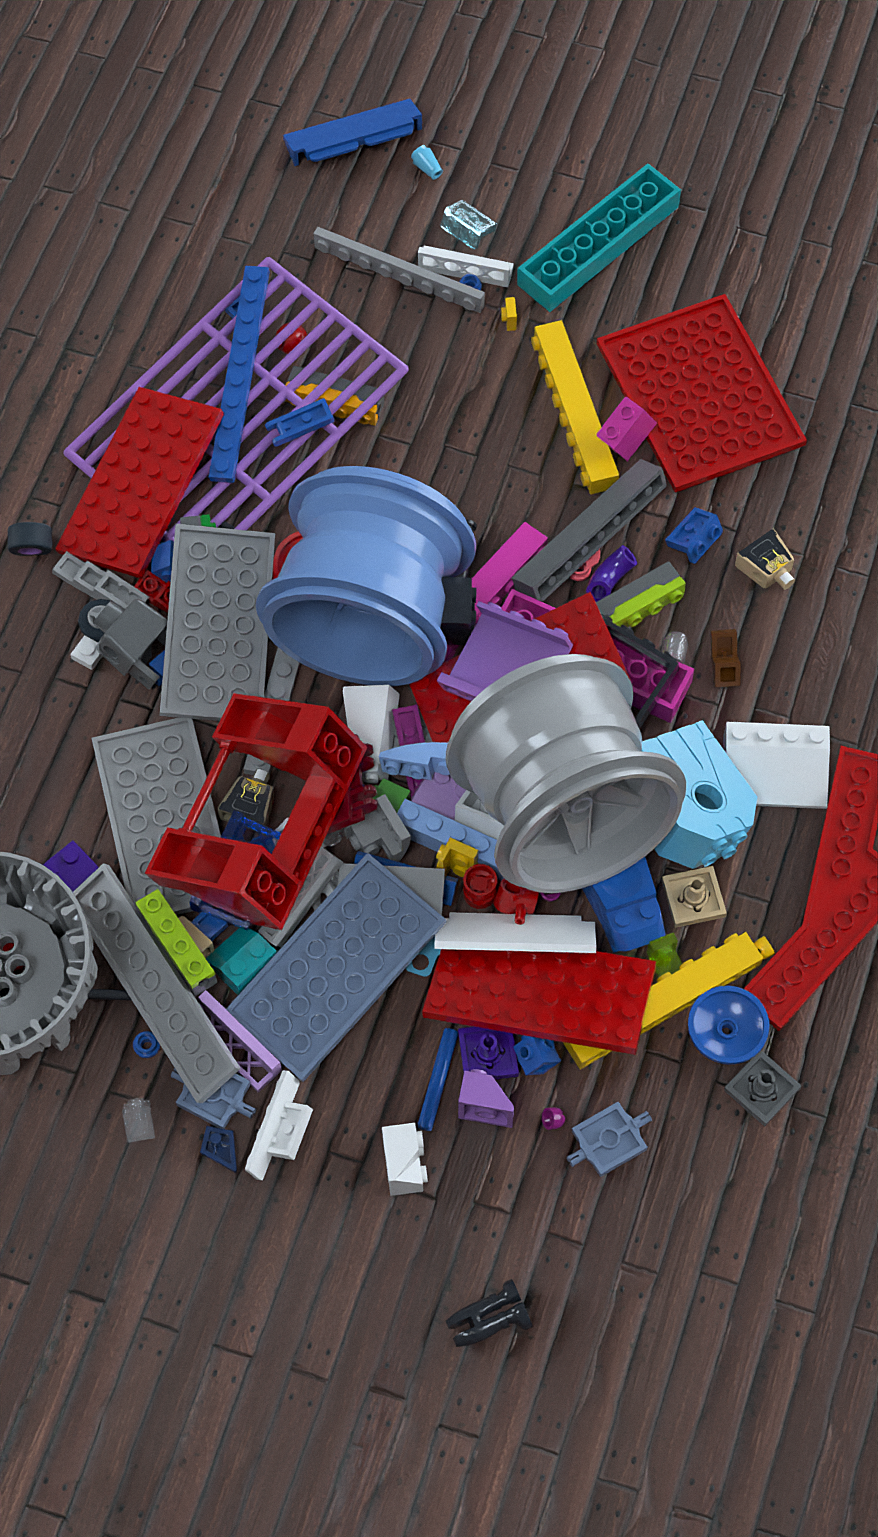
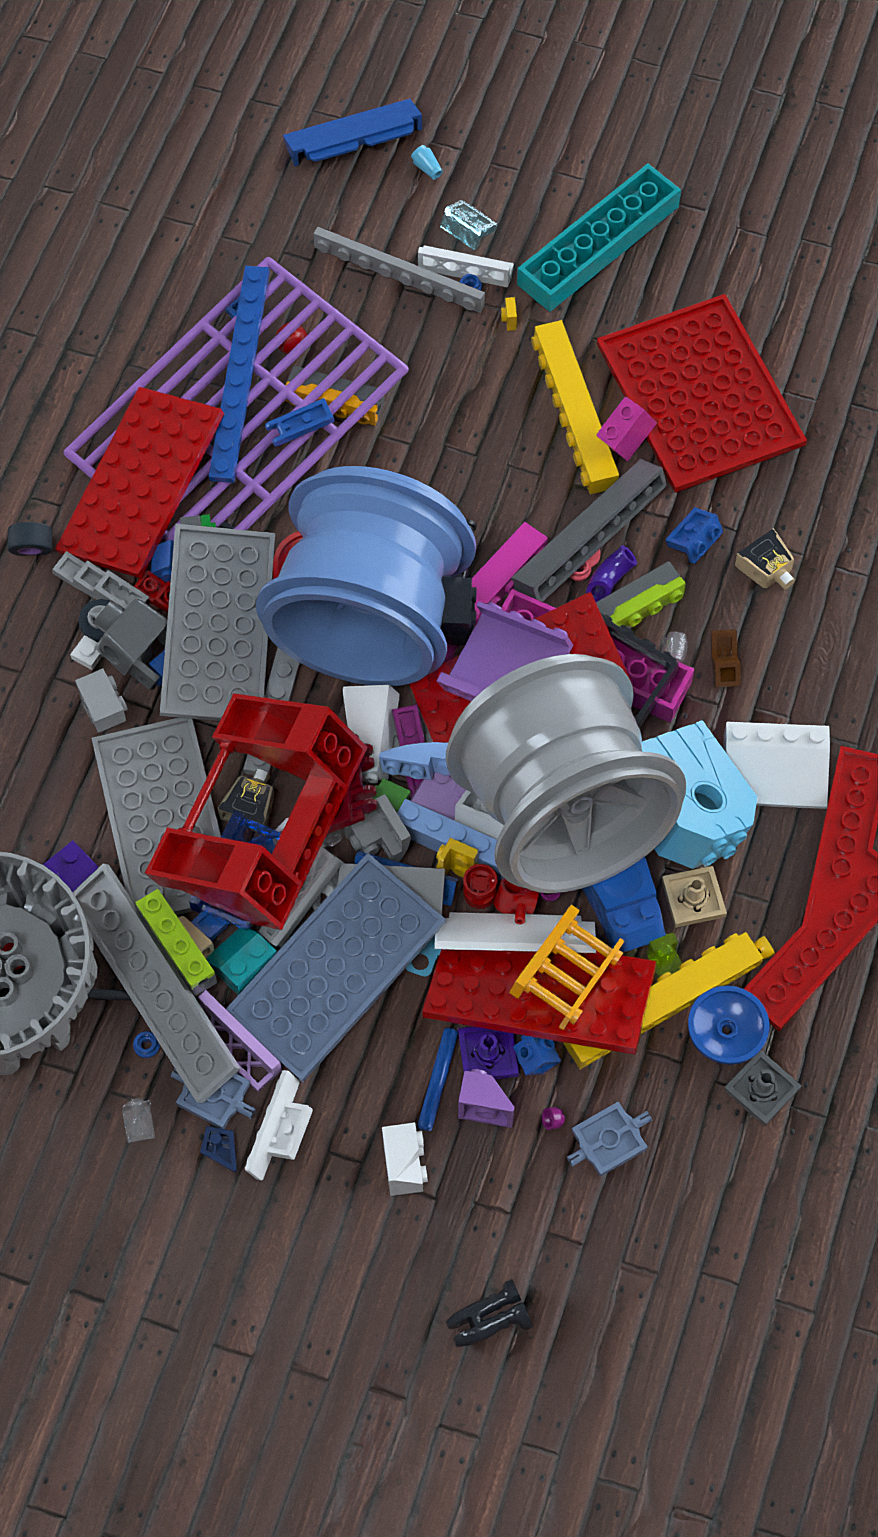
(101, 700): none -> light grey brick
(541, 963): none -> light orange fence

